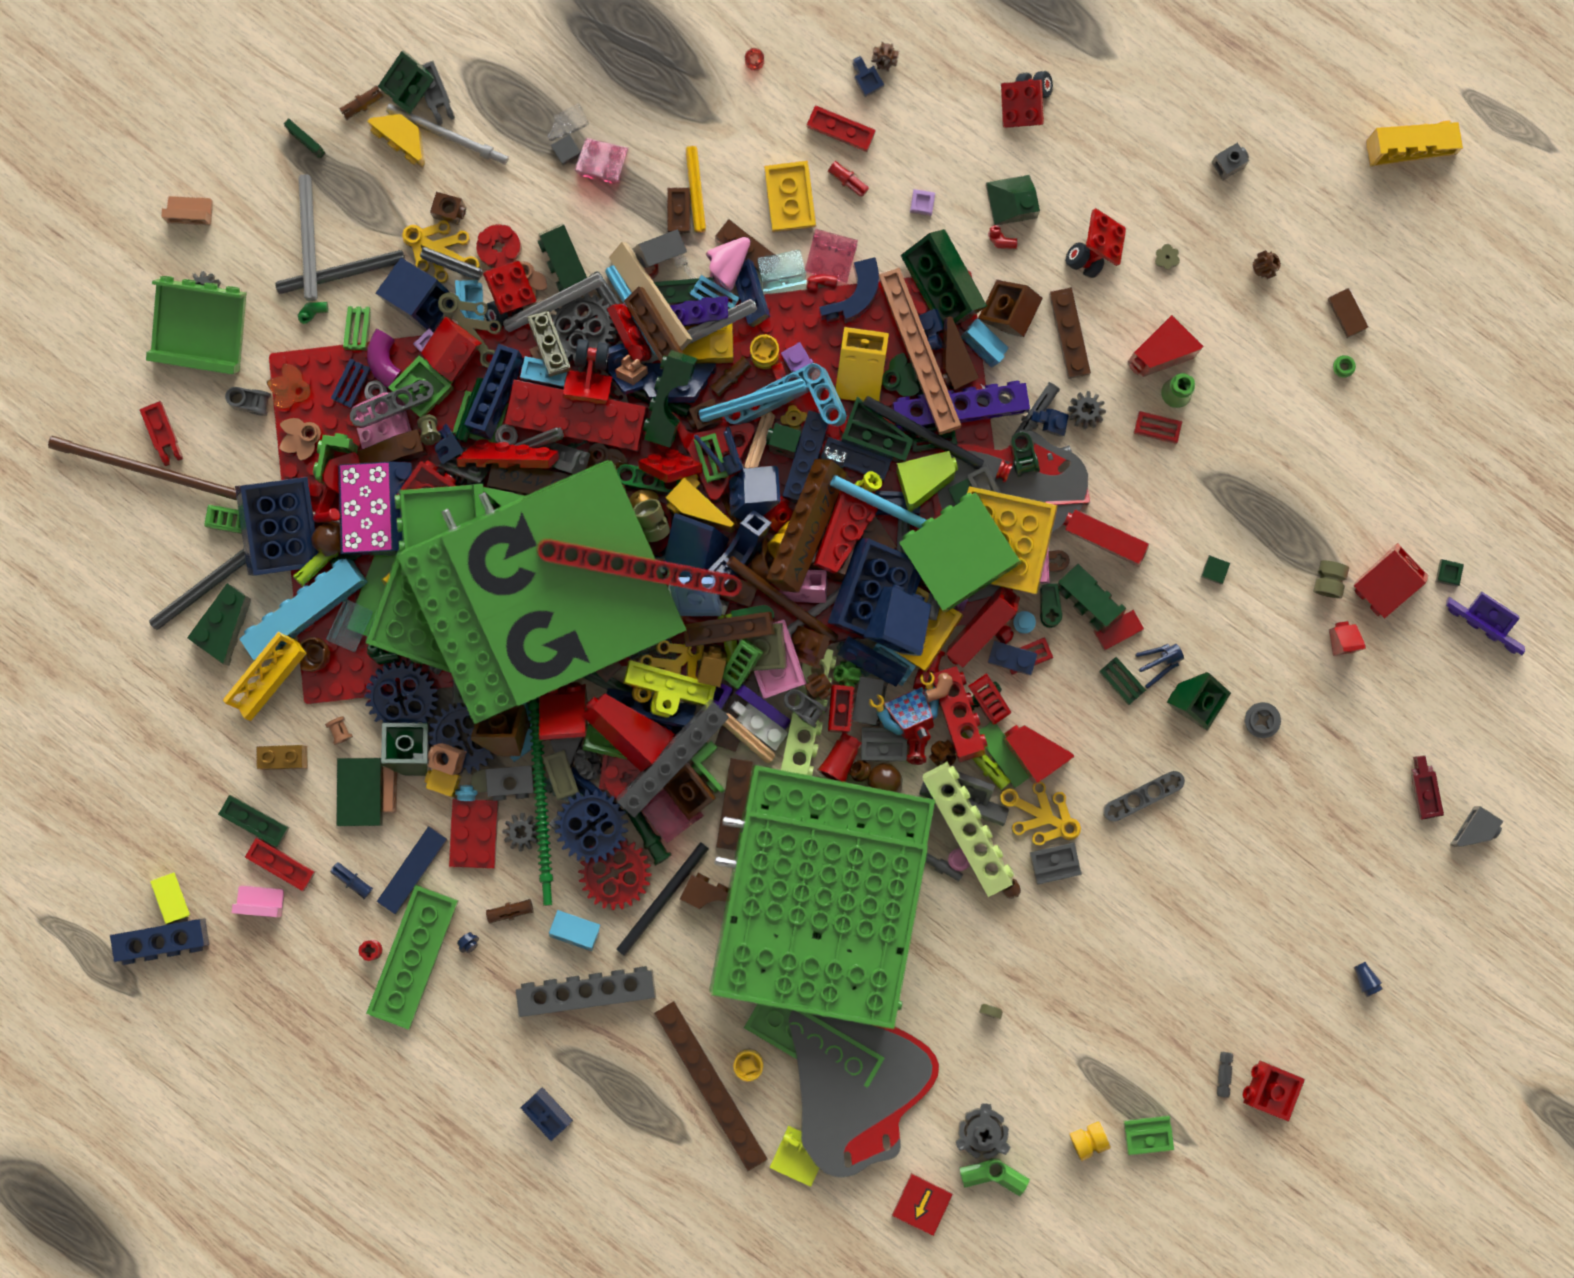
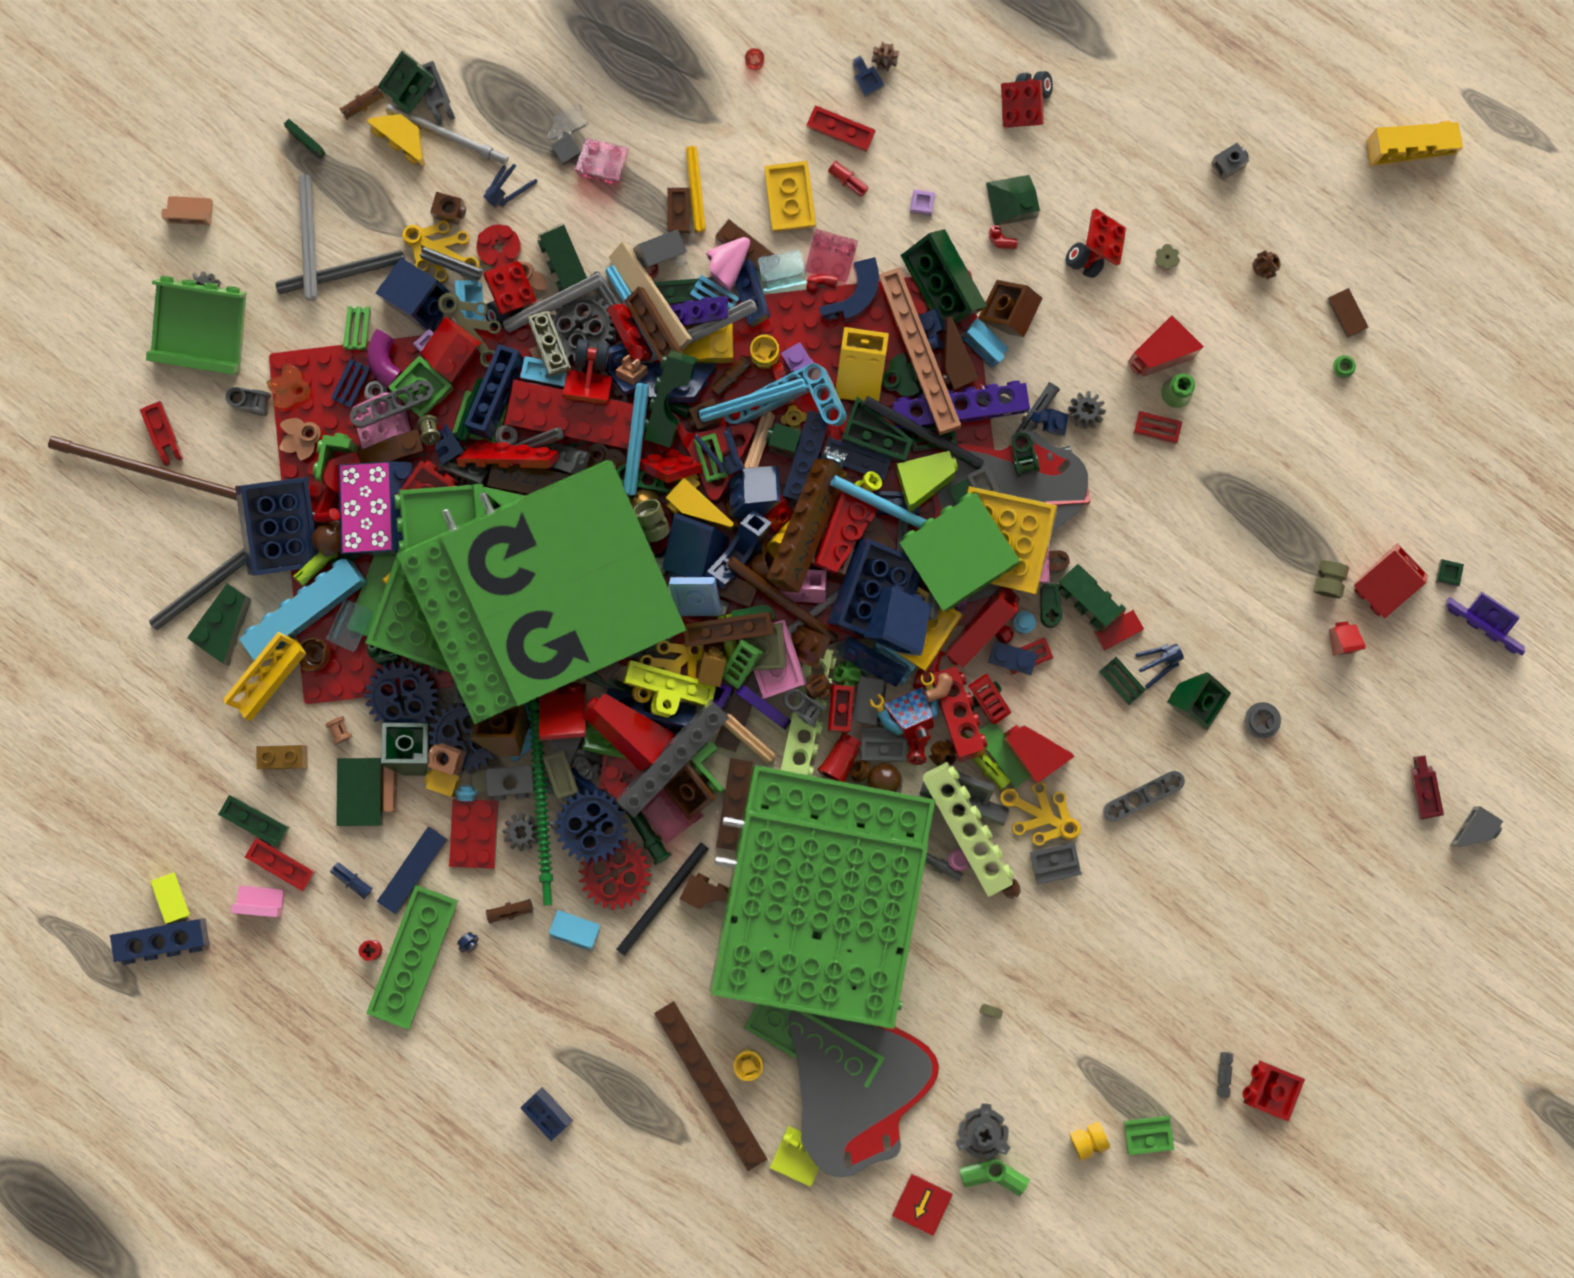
(210, 517): bright green slope -> none
(310, 309): green arm -> none
(495, 194): none -> dark blue plant
(529, 1006): dark grey brick -> none
(636, 438): none -> medium azure axle
(649, 573): red beam -> none
(759, 725): white hinge -> none
(1004, 470): red bush -> none
(1070, 333): reddish brown plate -> none
(1106, 537): red slope -> none
(1215, 569): dark green tile -> none
(1367, 979): dark blue cone -> none

